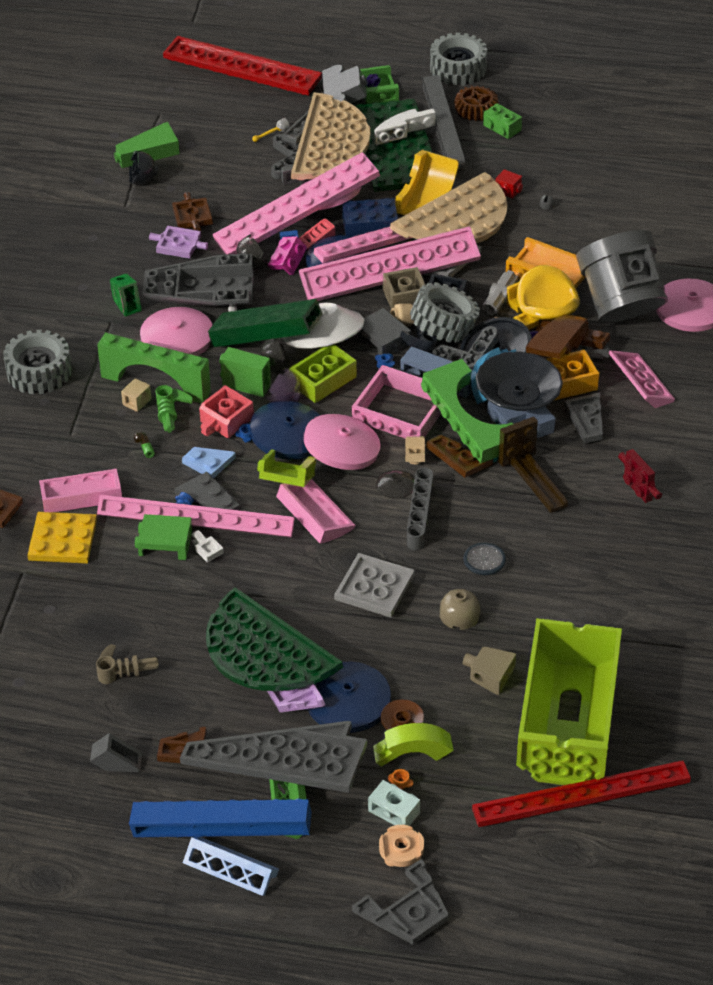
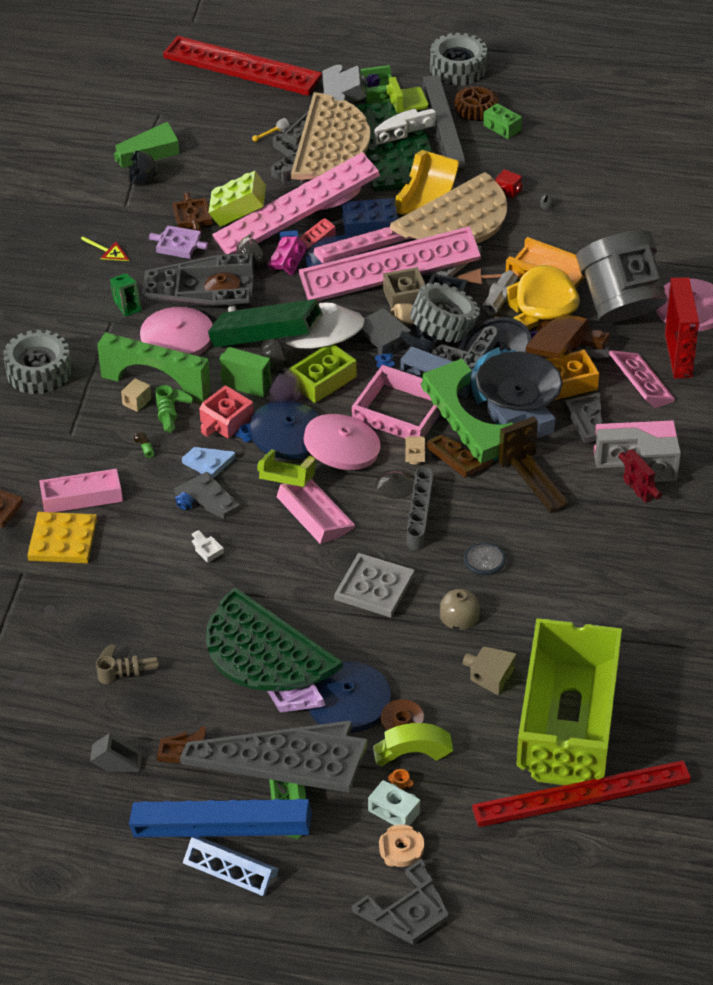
(112, 253): none -> piece
(164, 533): bright green panel -> none
(201, 516): bright pink plate -> none
(222, 281): none -> reddish brown dish
(237, 198): none -> lime brick
(406, 98): none -> lime bracket
(475, 276): none -> nougat piece
(652, 441): none -> light grey piece
(679, 336): none -> red window

